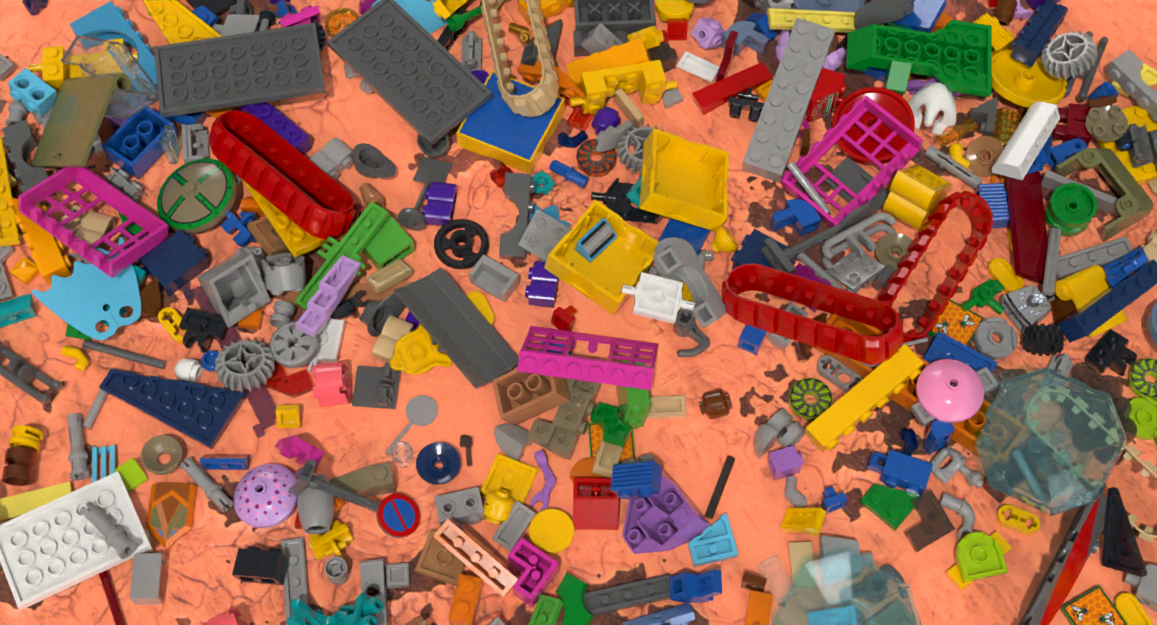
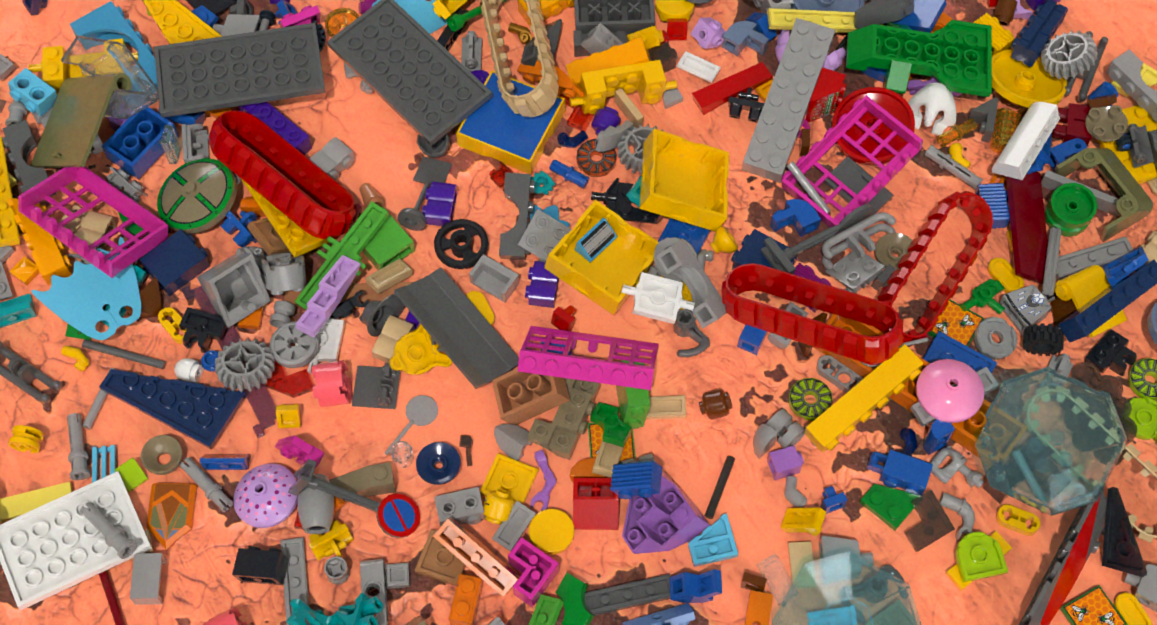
(19, 464): copper wheel -> none
(371, 162): dark grey piece -> none
(729, 53): dark red tile -> none
(818, 270): light grey bar -> none
(915, 194): yellow brick -> none
(976, 154): medium nougat dish -> none

